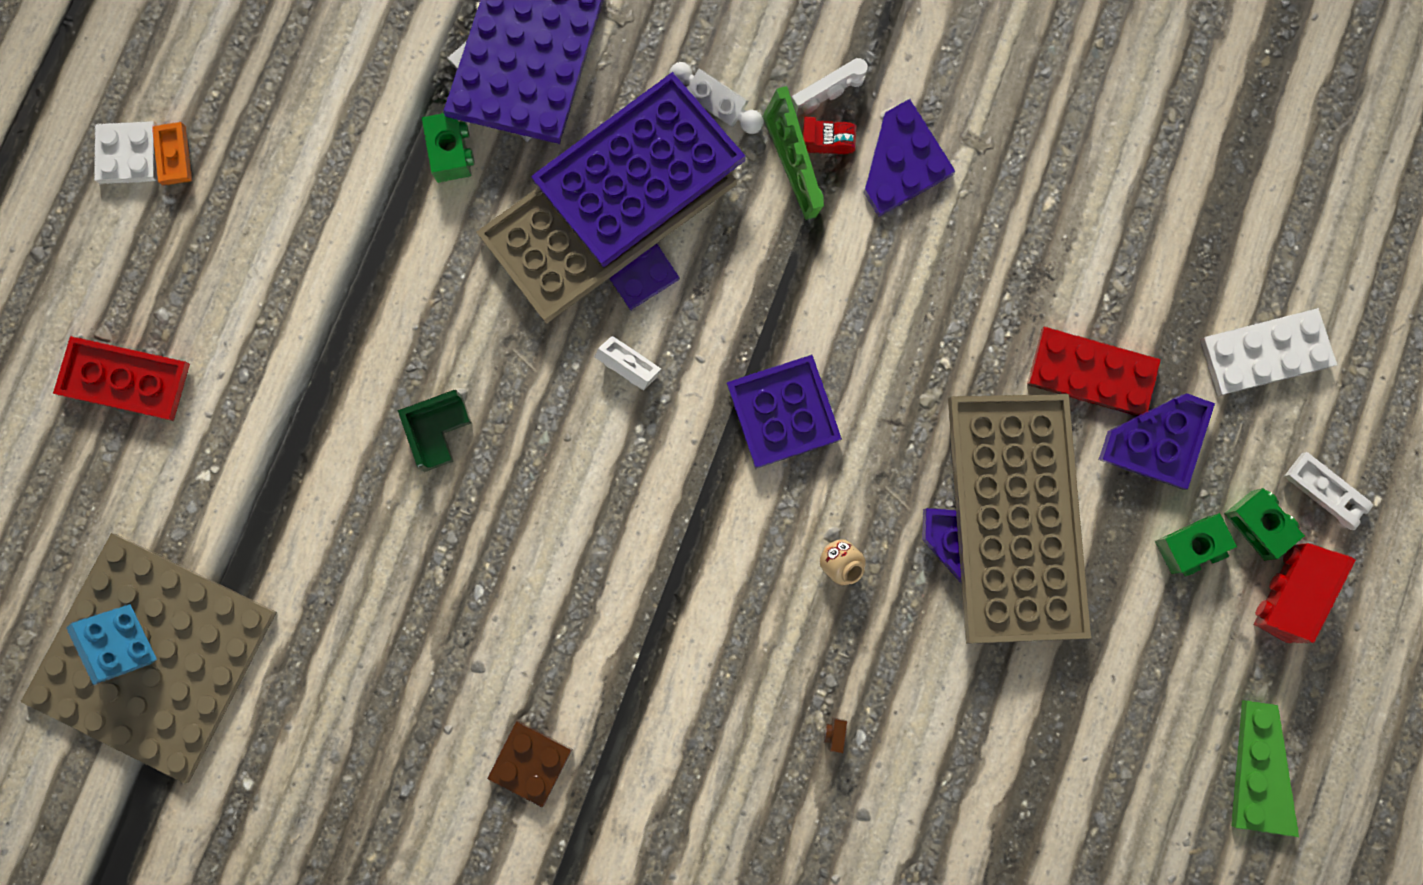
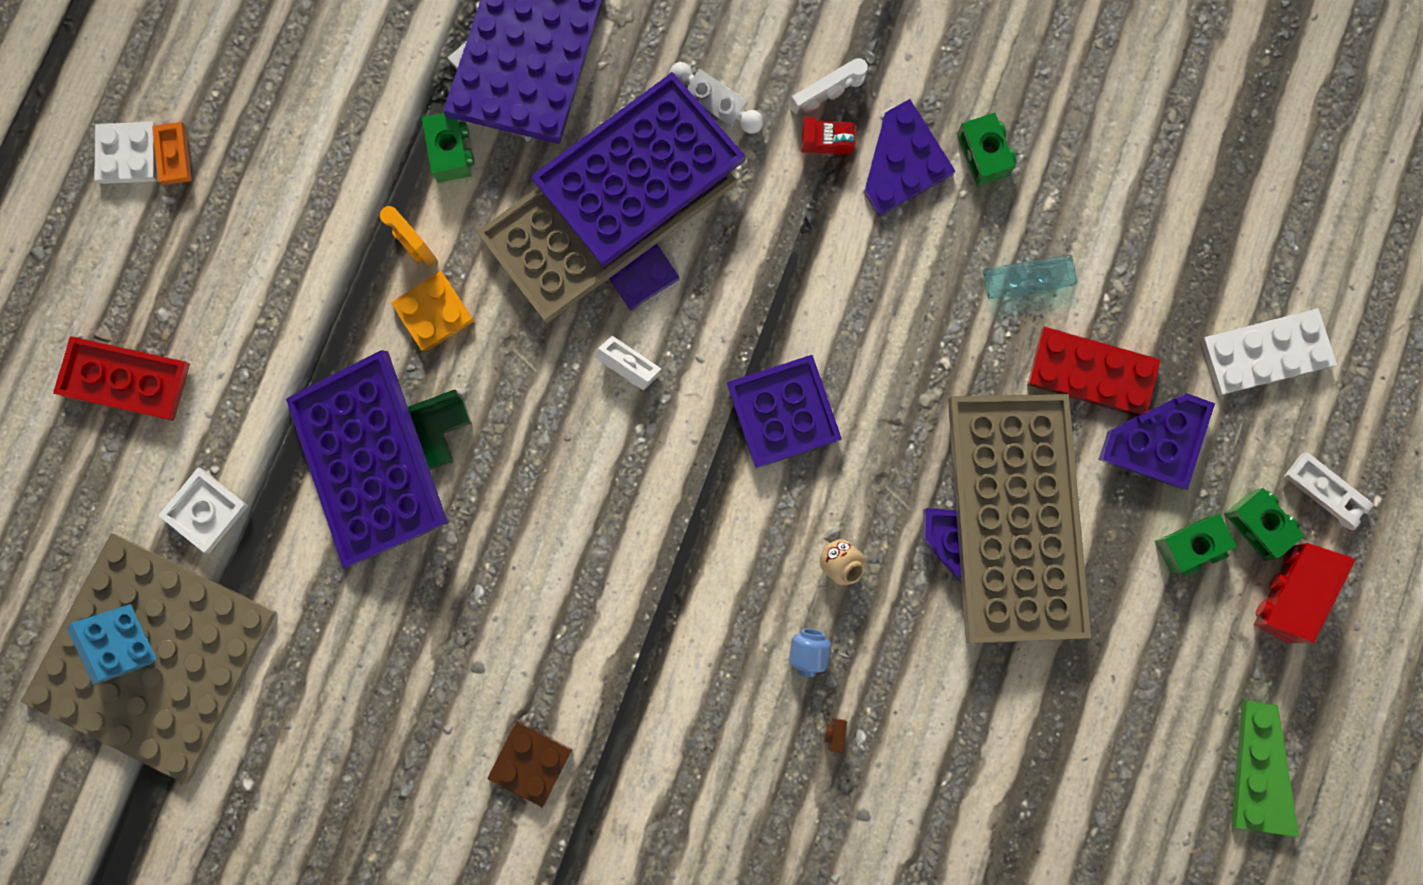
(203, 510): none -> white plate
(366, 460): none -> dark purple plate
(407, 236): none -> light orange plate
(432, 312): none -> light orange plate
(791, 148): bright green wing -> none
(810, 652): none -> medium blue head
(983, 165): none -> green brick
(1030, 276): none -> clear light blue tile

